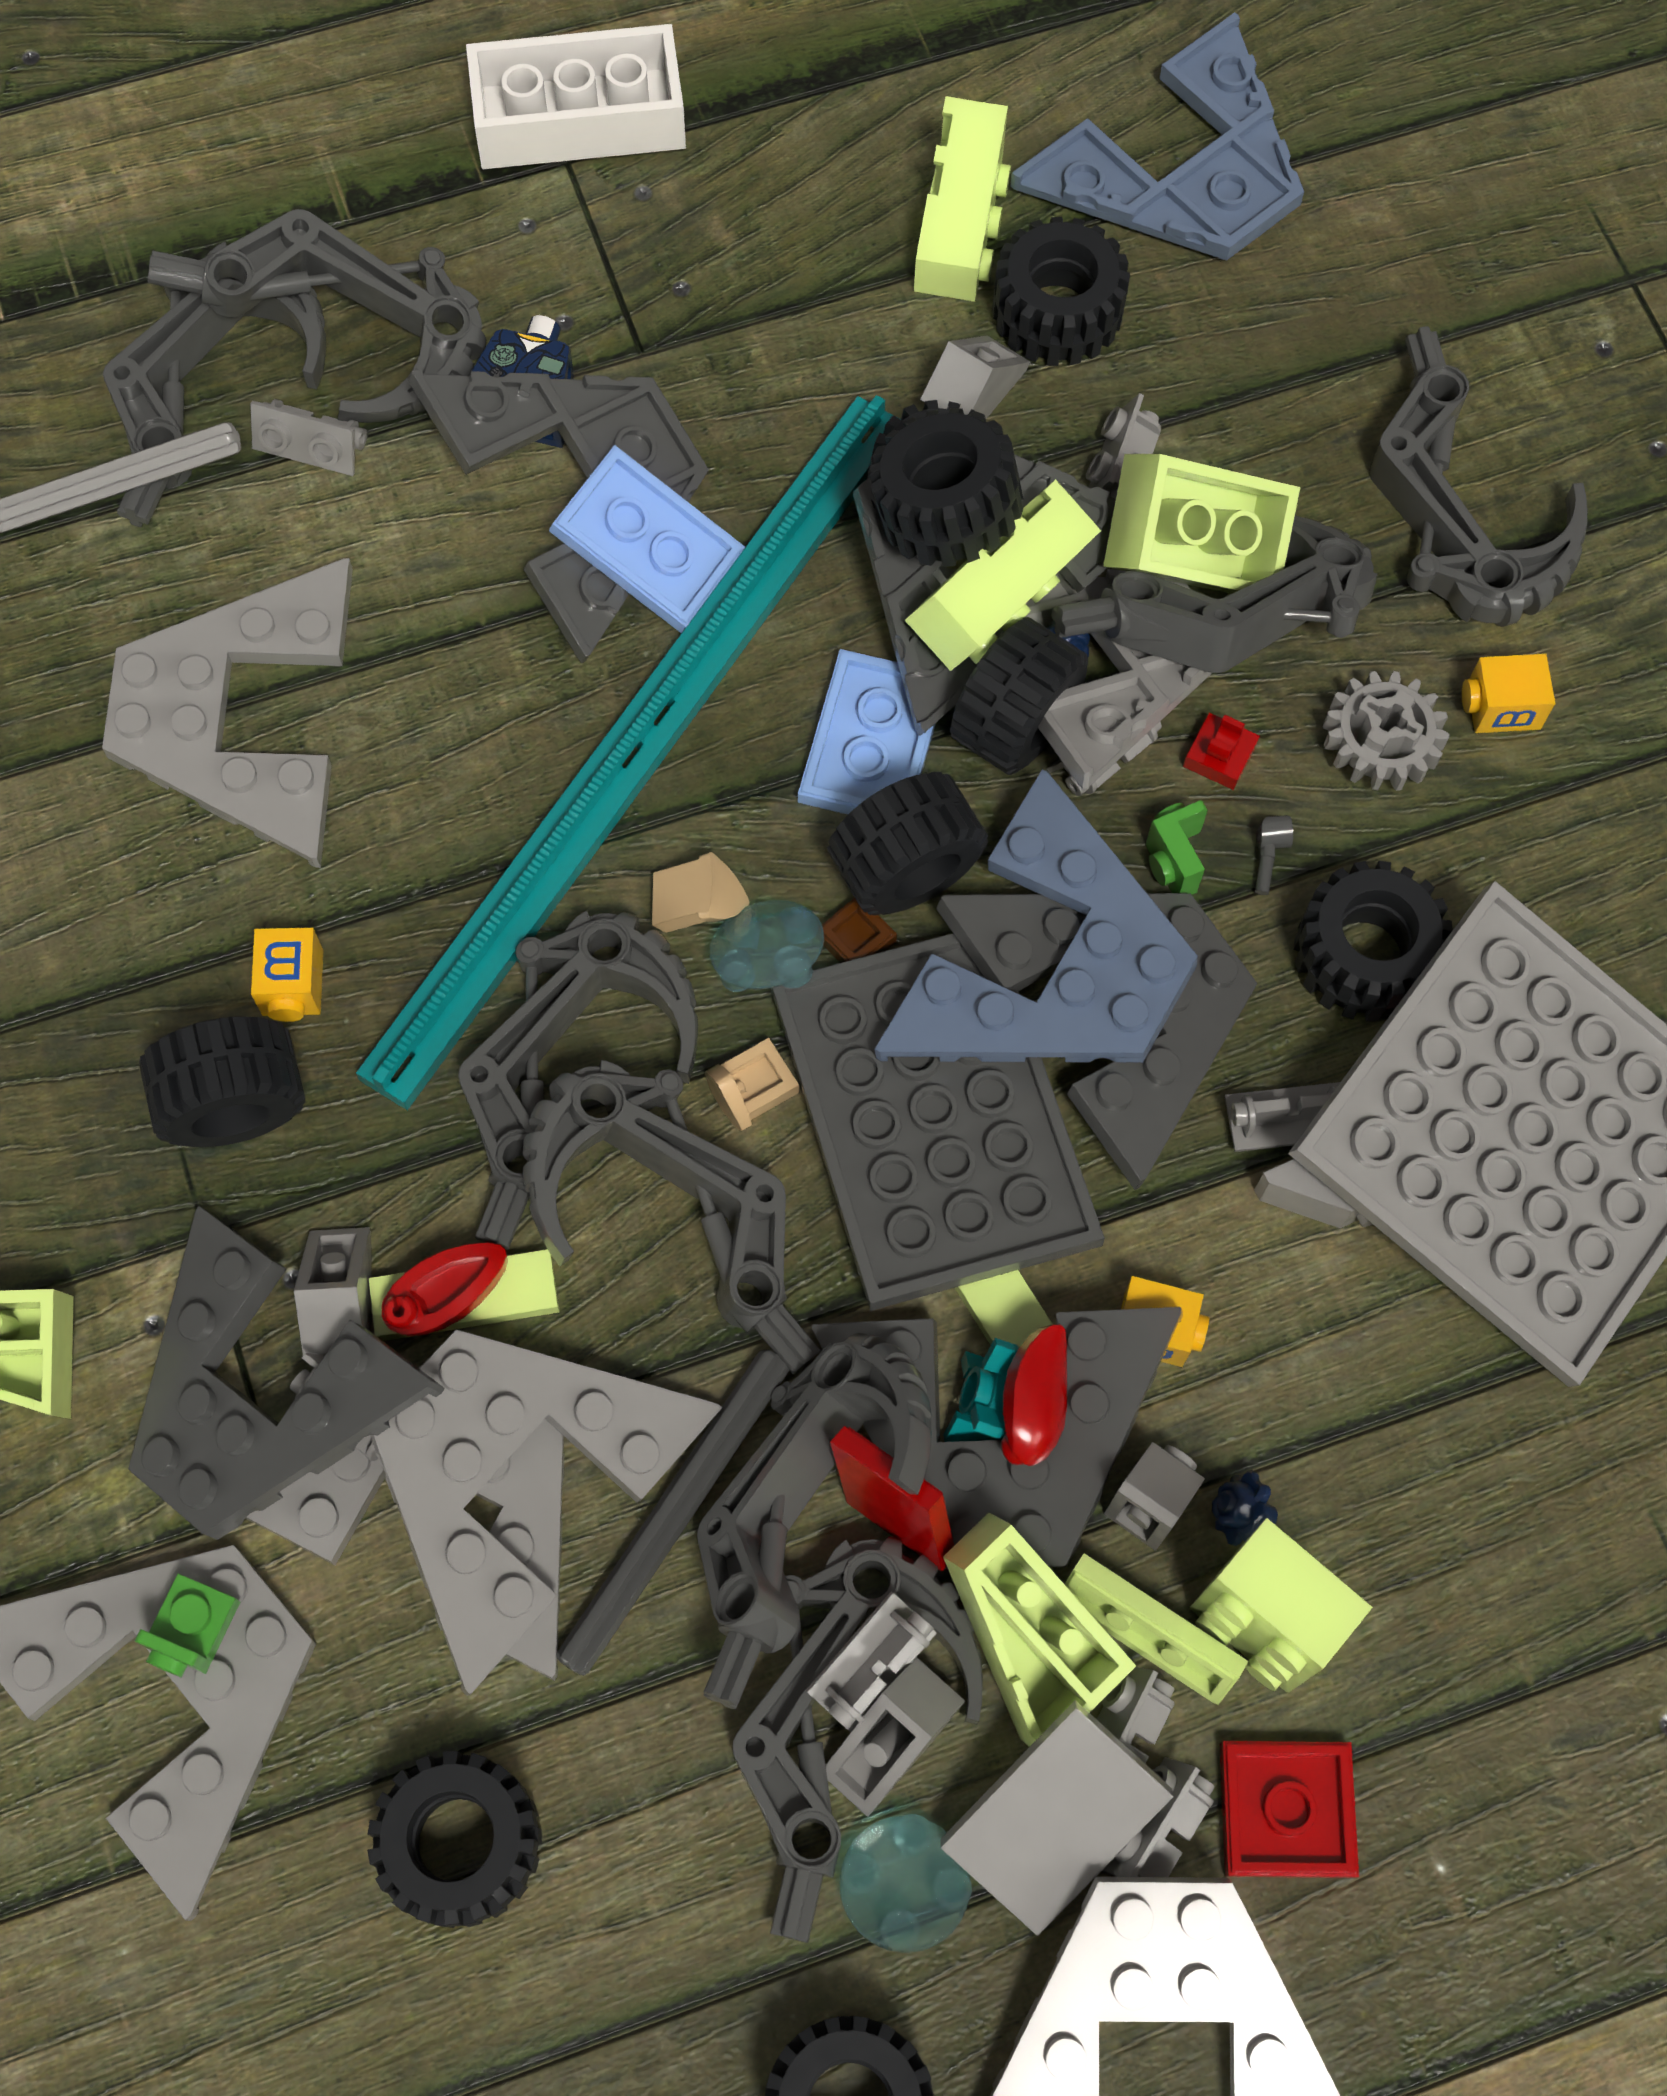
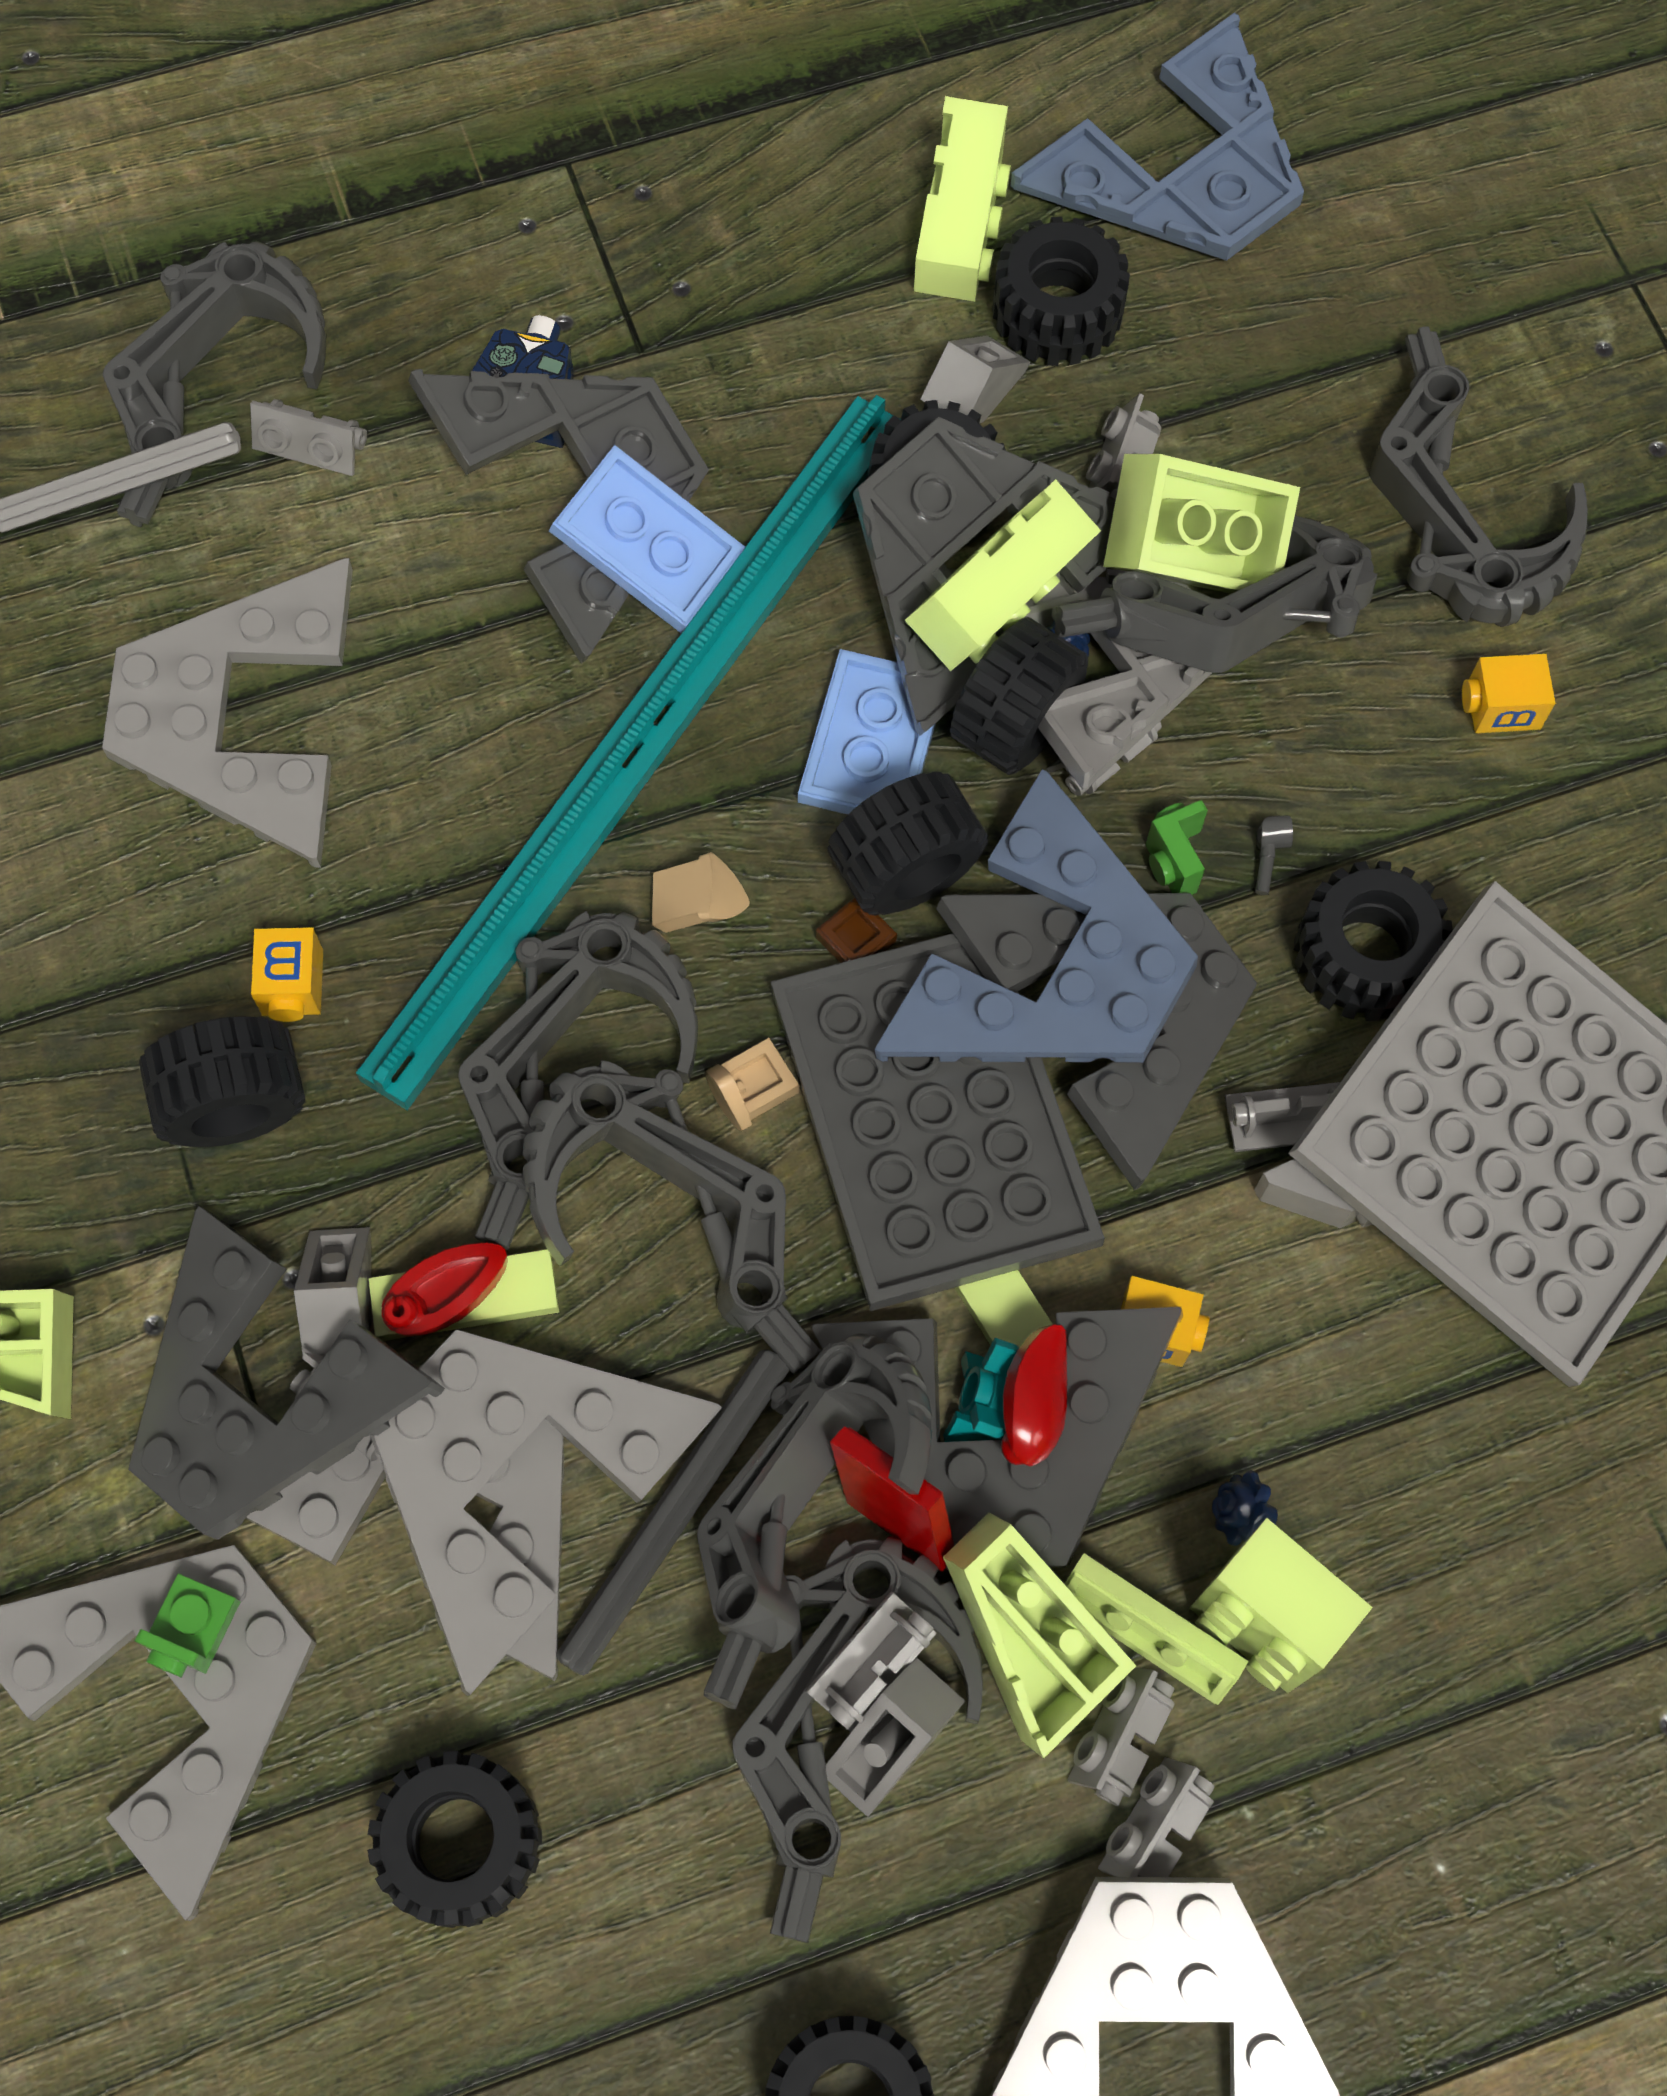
(307, 252): dark grey piece -> none
(576, 96): white brick -> none
(767, 946): clear light blue dish -> none
(903, 1885): clear light blue dish -> none
(940, 454): black tyre -> none
(1056, 1818): light grey tile -> none
(1155, 1494): light grey slope -> none
(1221, 750): red tile -> none
(1288, 1809): red tile -> none
(1413, 728): light grey gear -> none

